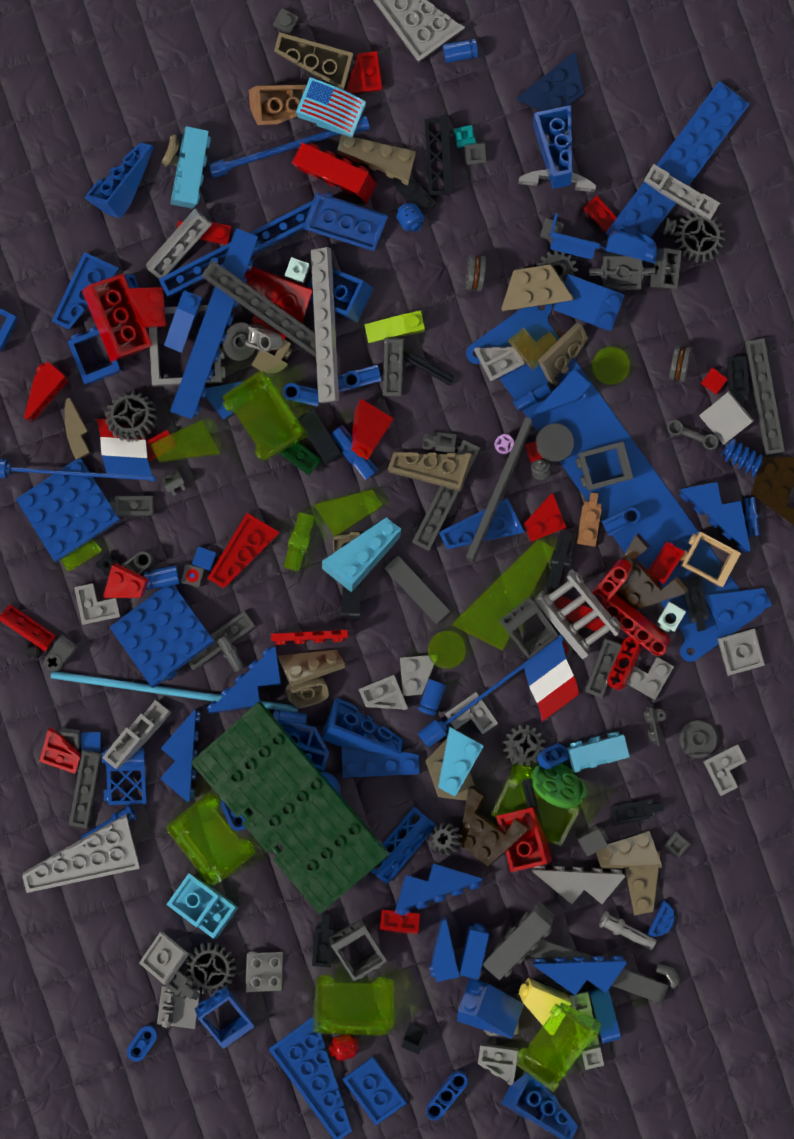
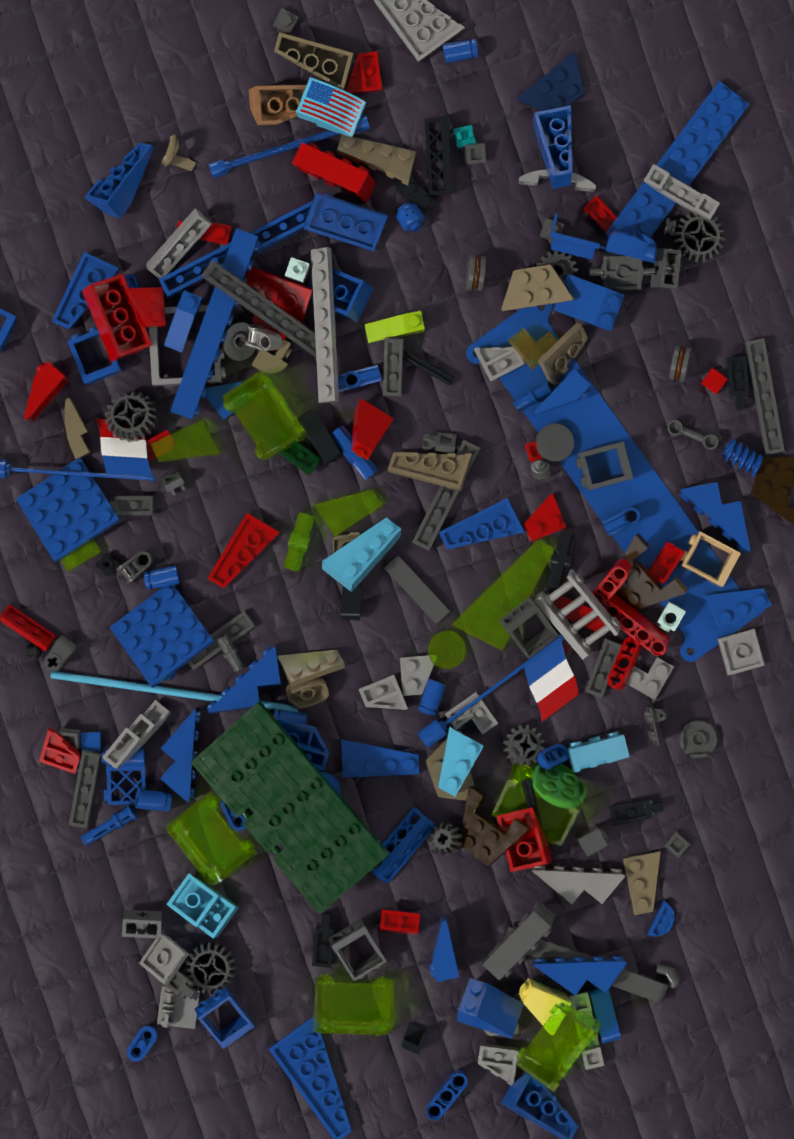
(91, 609): light grey plate -> none
(95, 856): light grey wing -> none
(124, 583): red wing -> none
(142, 924): none -> dark grey brick
(153, 800): none -> blue piece
(189, 168): medium azure wedge -> none
(192, 575): dark grey tile -> none
(204, 558): blue tile -> none
(264, 971): light grey hinge -> none
(301, 637): red wing -> none
(304, 395): blue piece -> none
(344, 1047): red head -> none
(353, 730): blue wedge -> none
(374, 1090): blue tile -> none
(440, 884): blue slope -> none
(473, 951): blue window -> none
(499, 490): dark grey tile -> none
(504, 446): lavender wheel -> none
(589, 521): medium nougat hinge -> none
(611, 365): clear neon green tile -> none
(619, 927): light grey pin -> none
(630, 852): dark tan wing -> none
(696, 603): black hinge -> none
(720, 766): light grey plate -> none
(726, 417): light grey tile -> none
(751, 516): blue pin -> none

